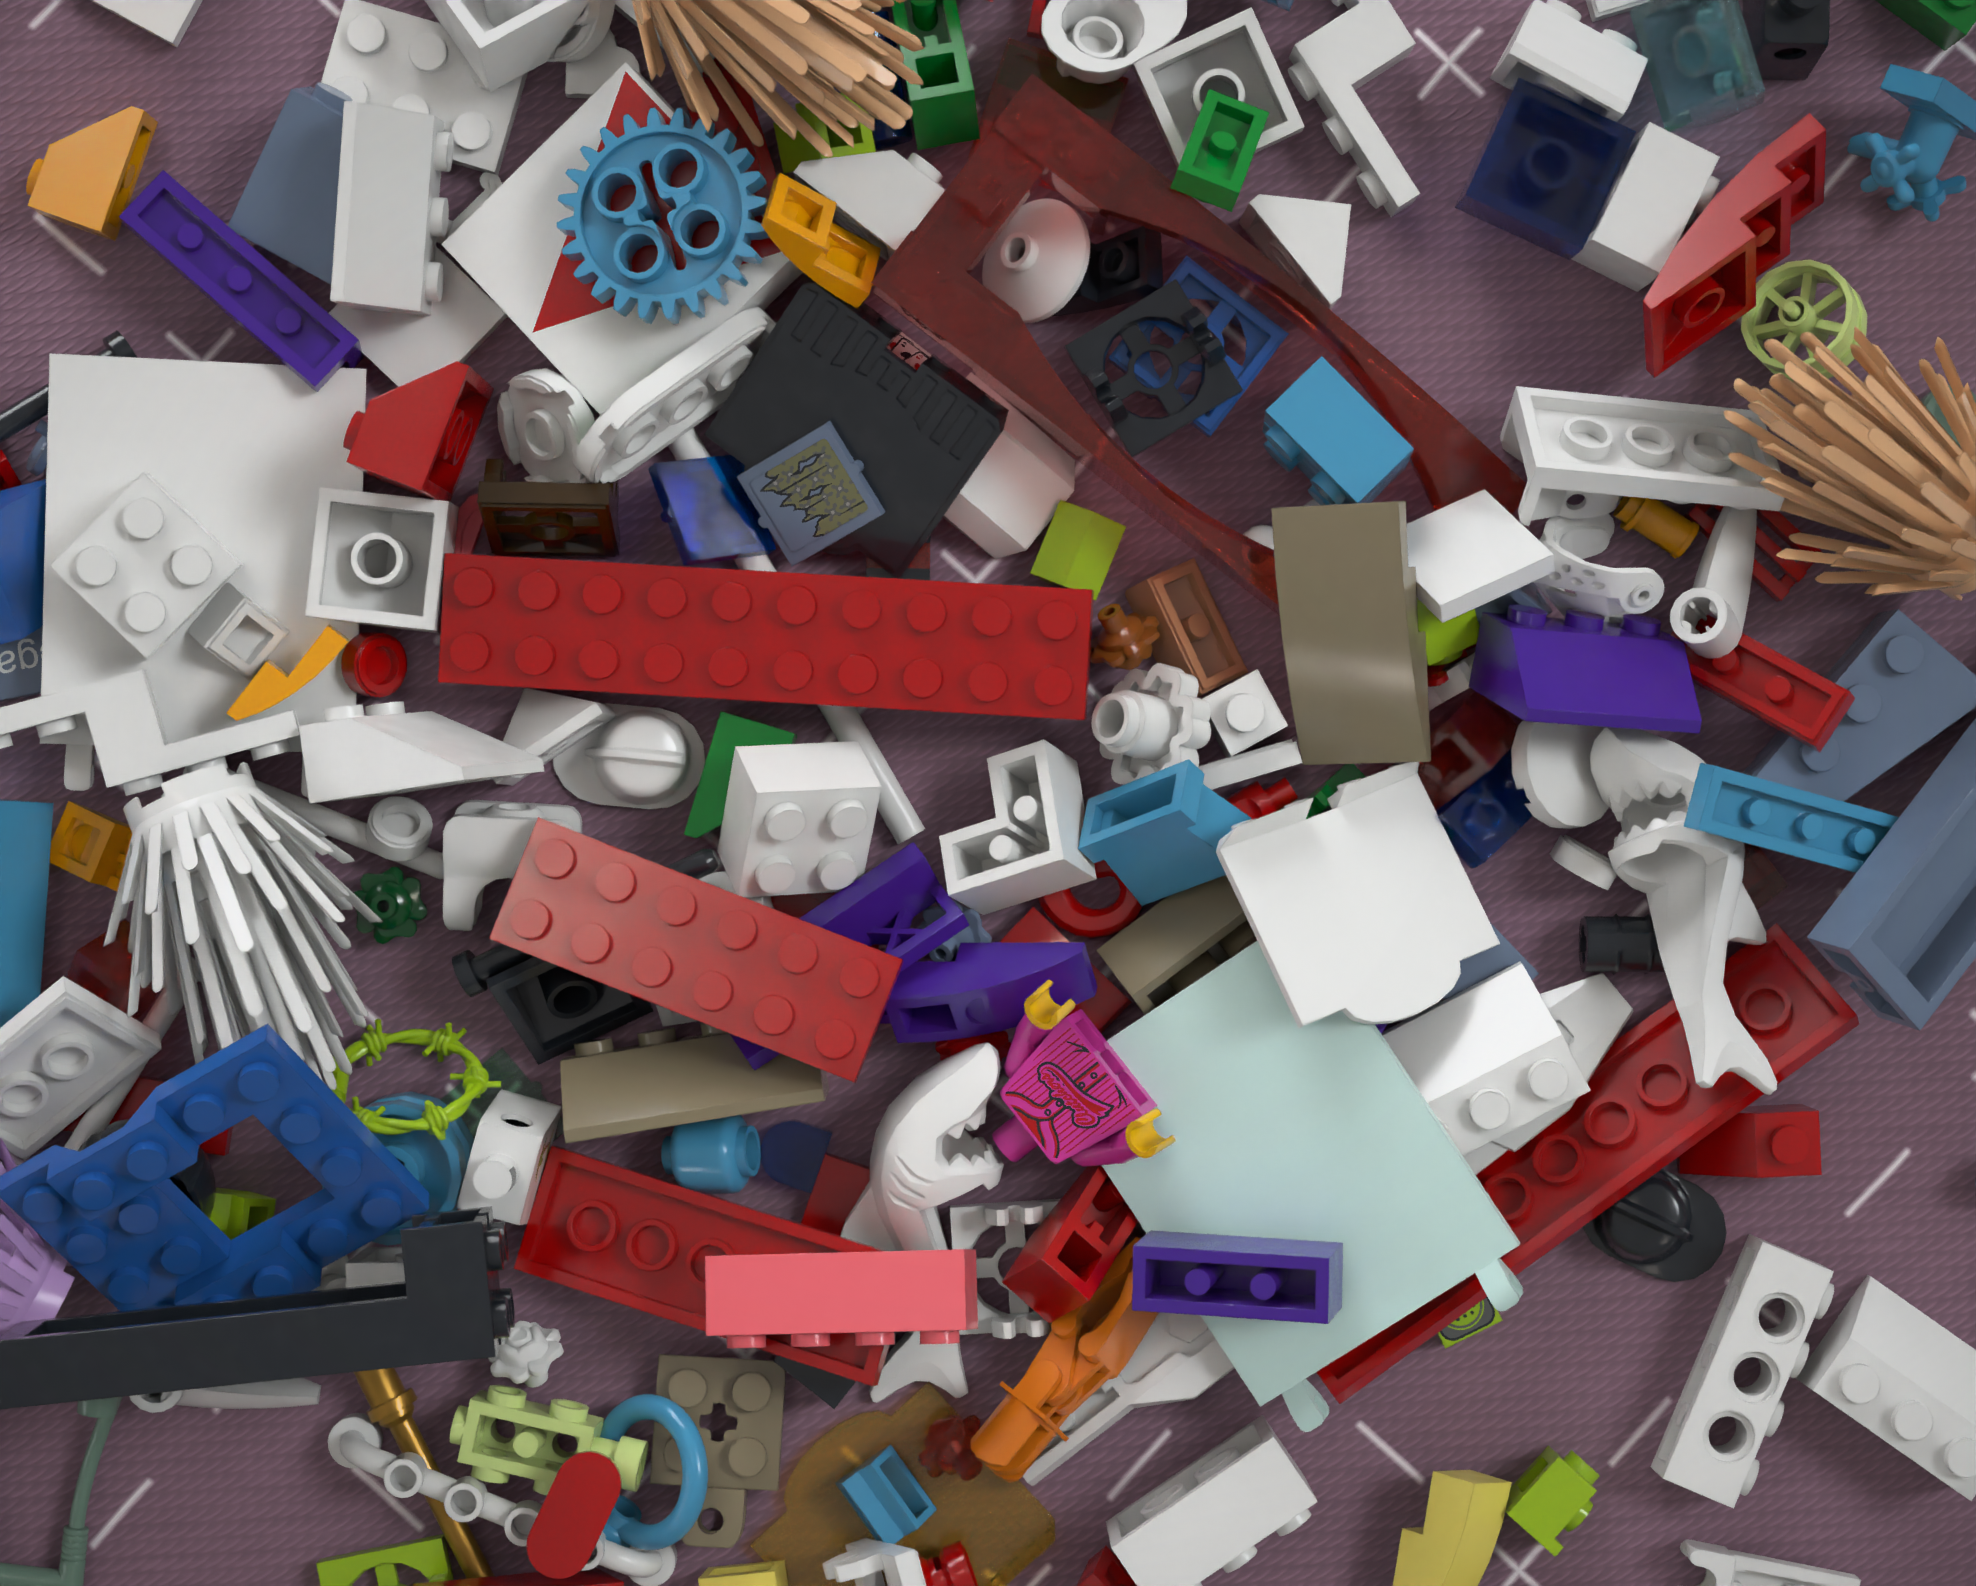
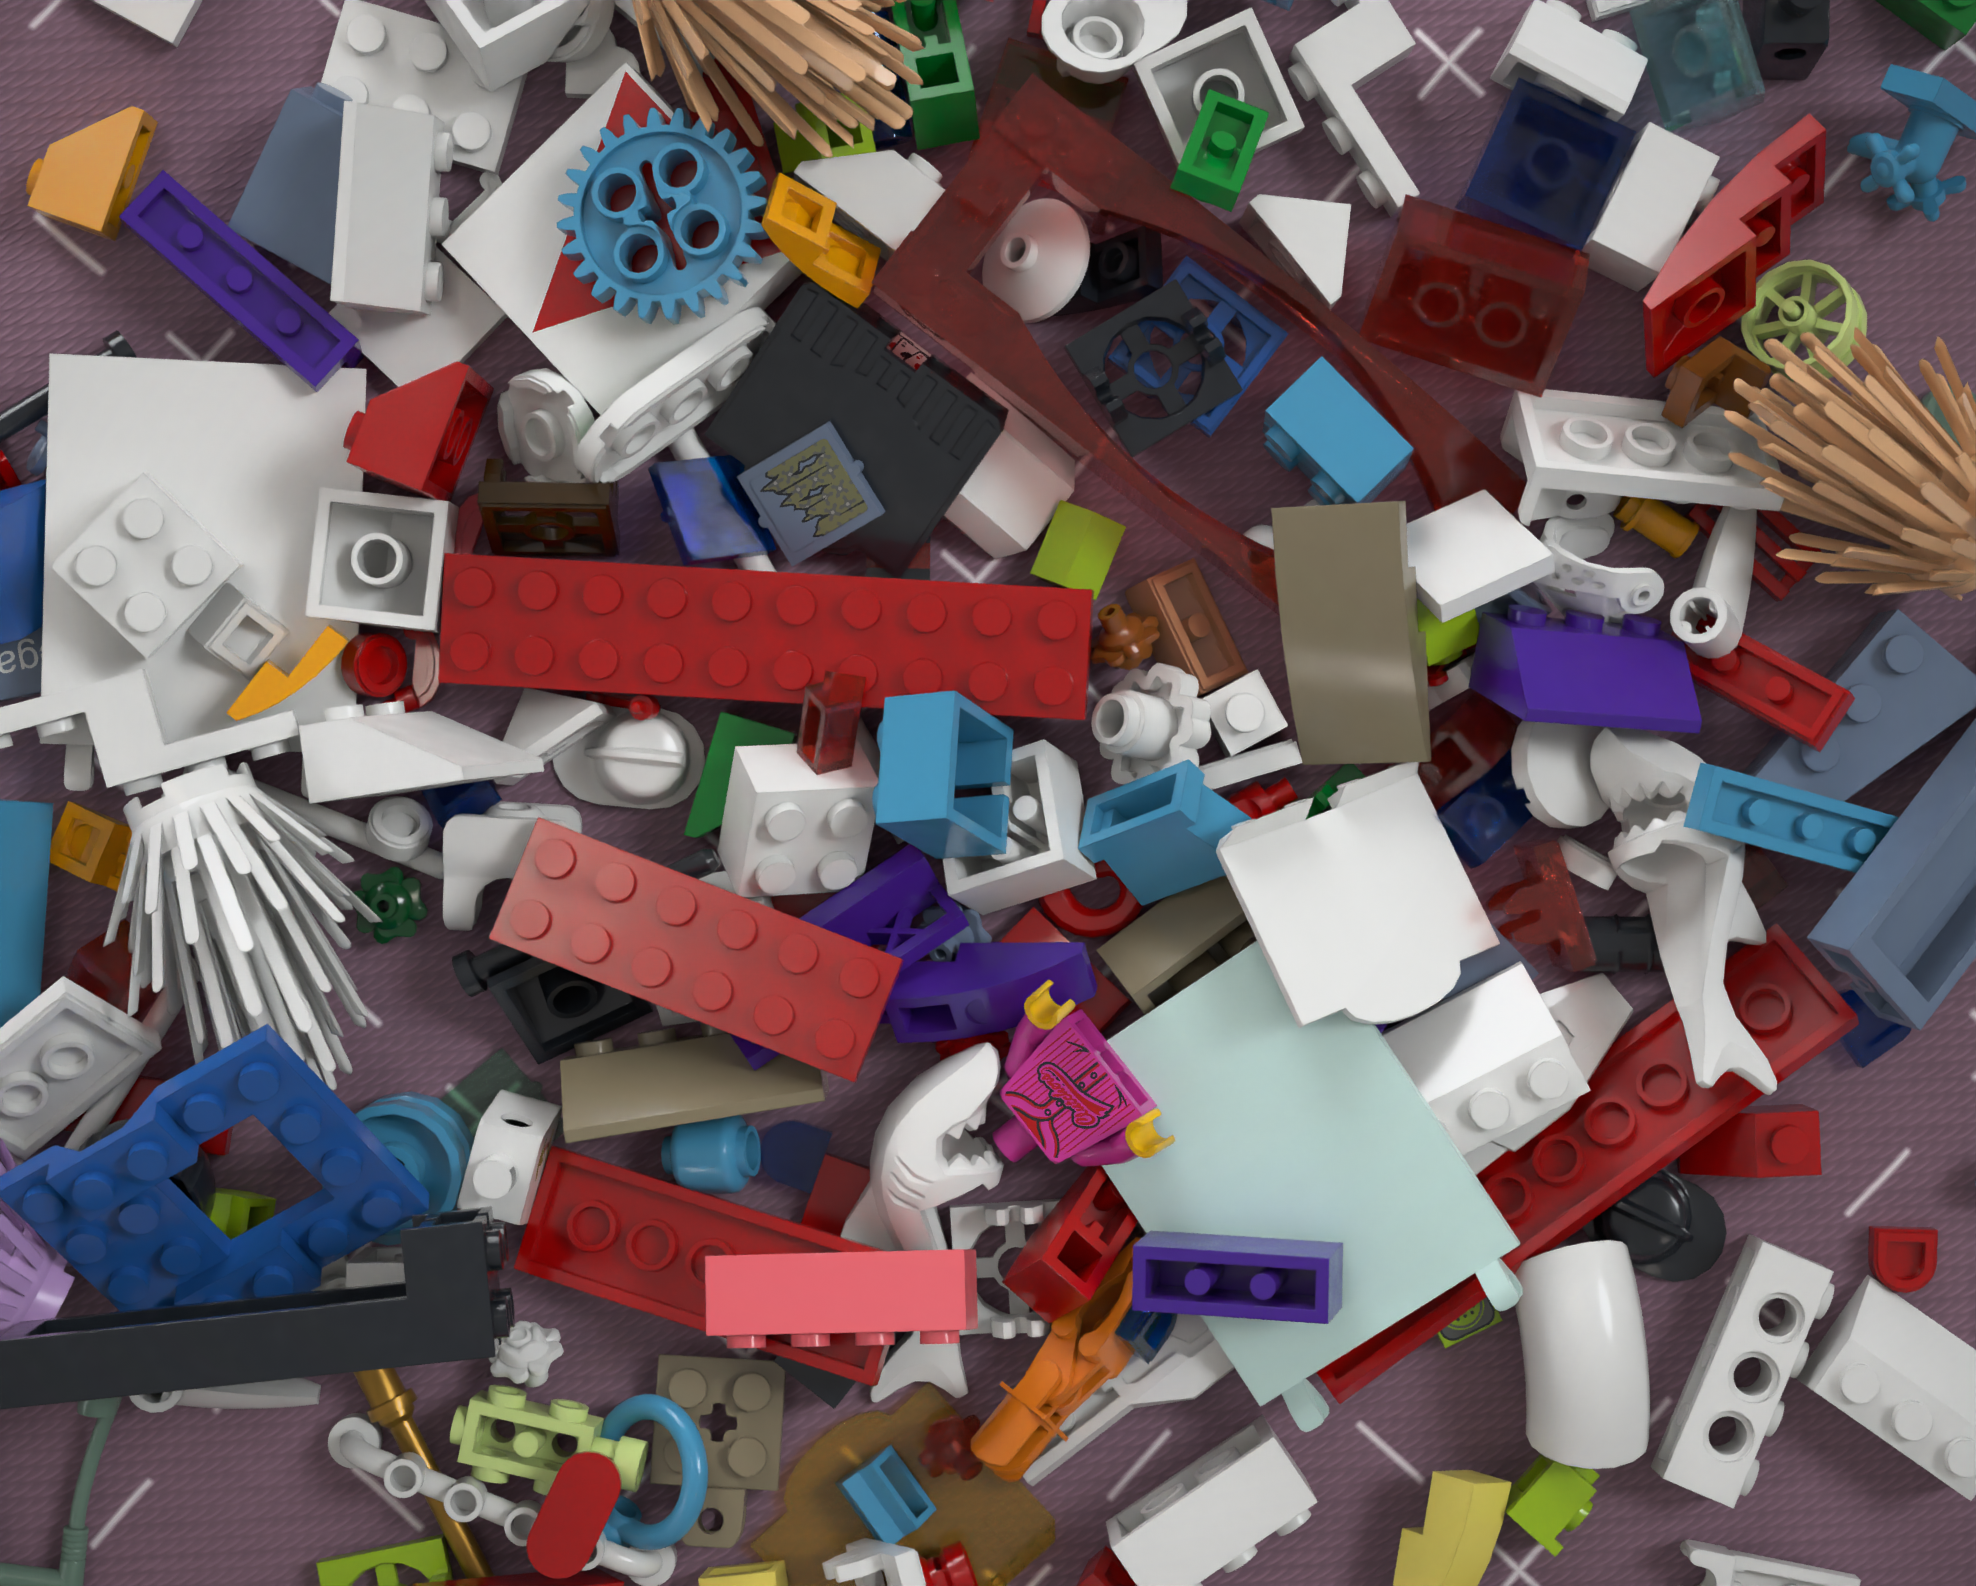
(425, 672): none -> piece
(434, 1118): lime piece -> none
(461, 799): none -> clear blue tile
(640, 707): none -> red piece
(830, 722): none -> clear red piece
(928, 752): none -> dark azure piece
(1145, 1332): none -> clear blue tile
(1474, 296): none -> clear red brick
(1546, 906): none -> clear red piece
(1584, 1356): none -> white brick
(1710, 380): none -> dark orange bracket
(1872, 1035): none -> clear blue tile
(1902, 1256): none -> red tile

